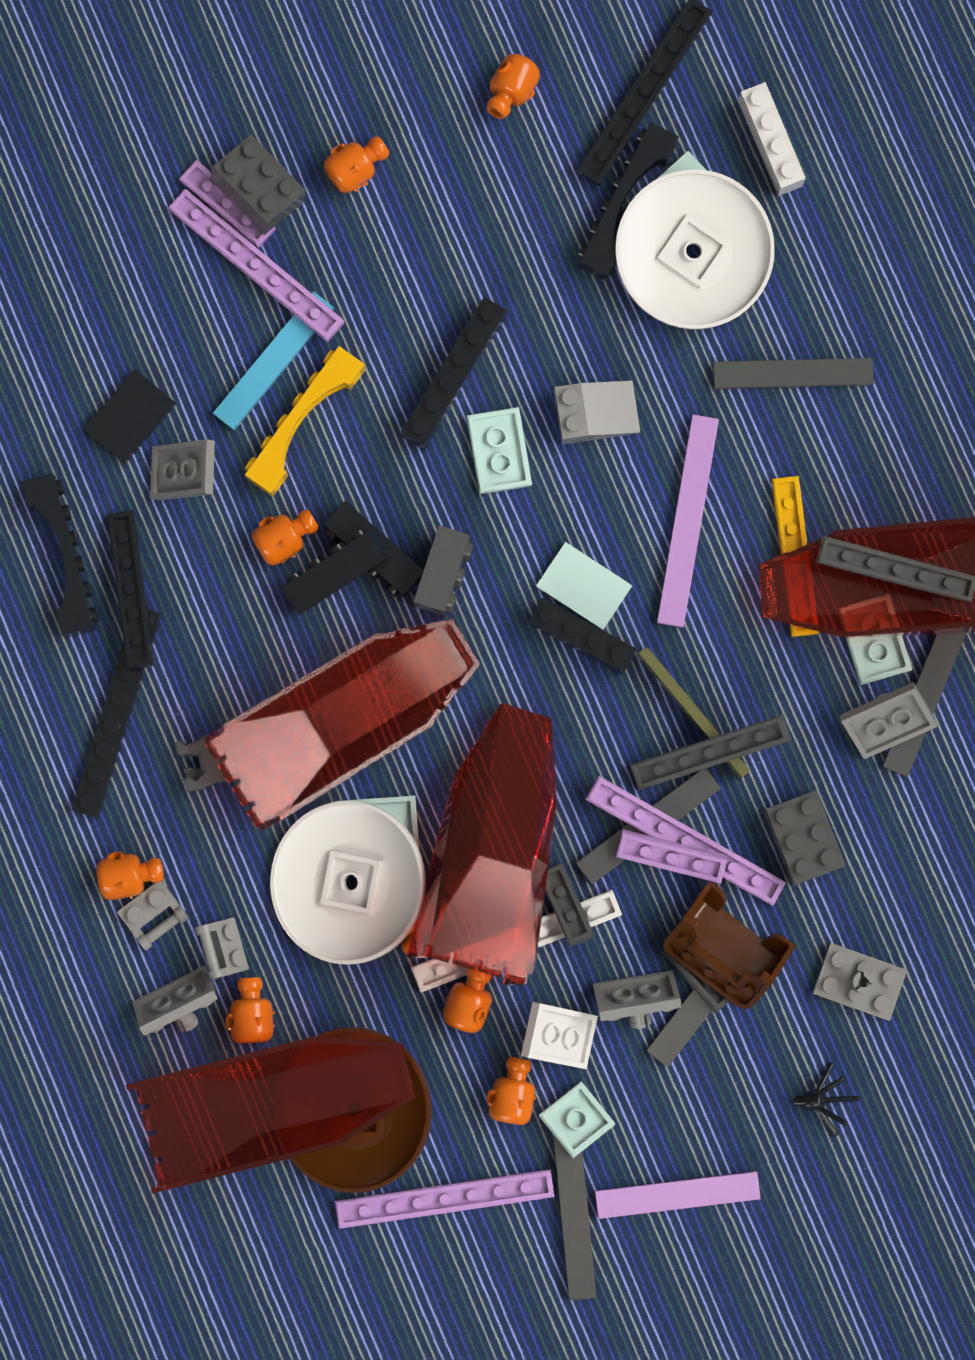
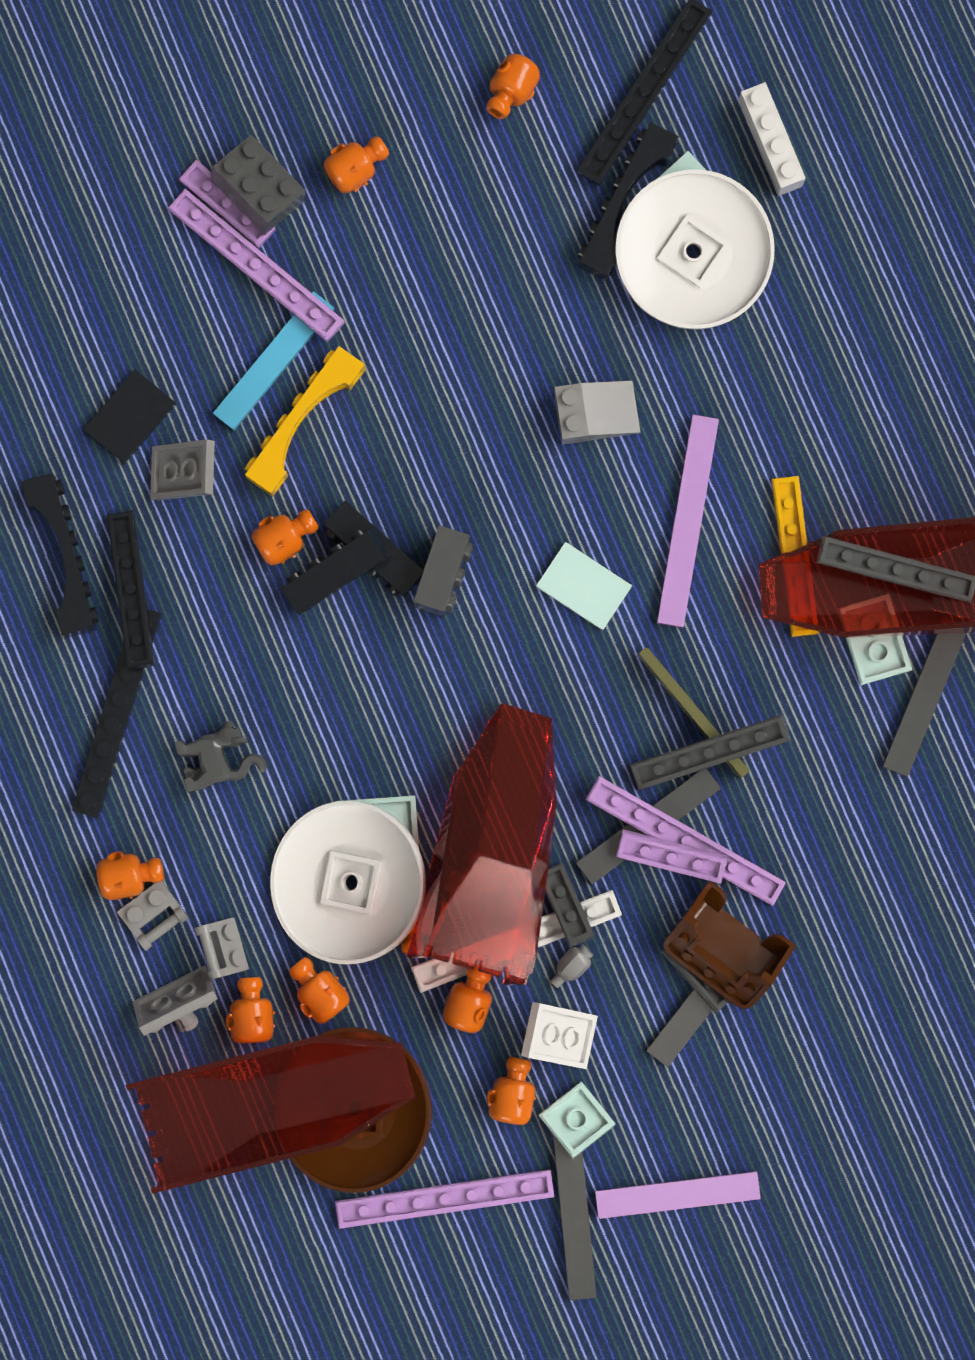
(320, 993): none -> orange piece
(341, 718): clear red windscreen -> none
(453, 373): black arch -> none
(499, 450): light aqua tile -> none
(572, 965): none -> light grey plant
(582, 636): black brick -> none
(637, 997): light grey plate -> none
(793, 373): dark grey tile -> none
(804, 838): dark grey brick -> none
(816, 1100): black plant -> none
(859, 981): light grey plate -> none
(888, 720): light grey plate -> none

